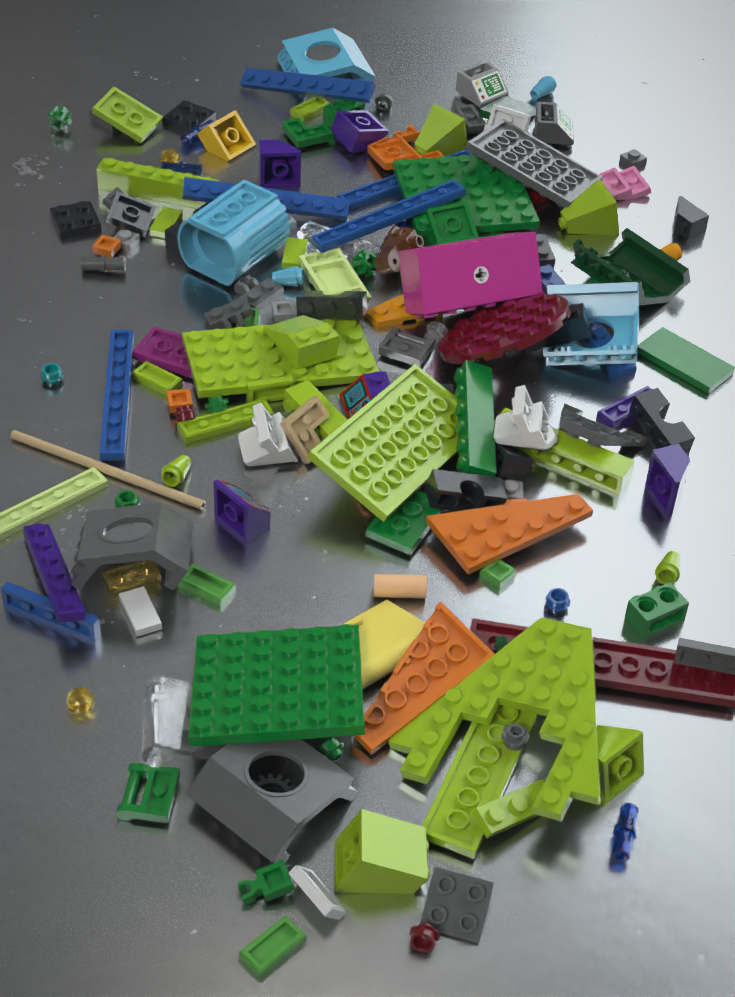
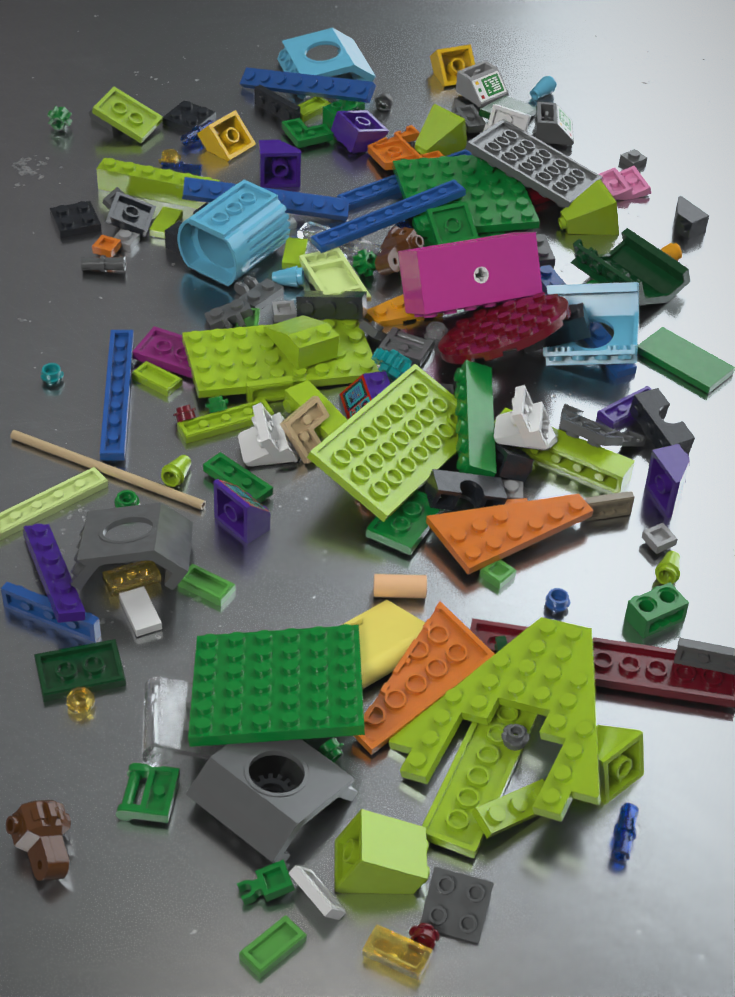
(39, 831): none -> reddish brown piece
(88, 666): none -> dark green tile
(178, 398): orange plate -> none
(227, 470): none -> green plate
(276, 104): none -> black plate
(373, 329): none -> dark grey plate
(391, 362): none -> teal gear
(397, 952): none -> clear yellow plate
(449, 61): none -> yellow slope
(611, 505): none -> dark tan plate
(659, 538): none -> light grey plate

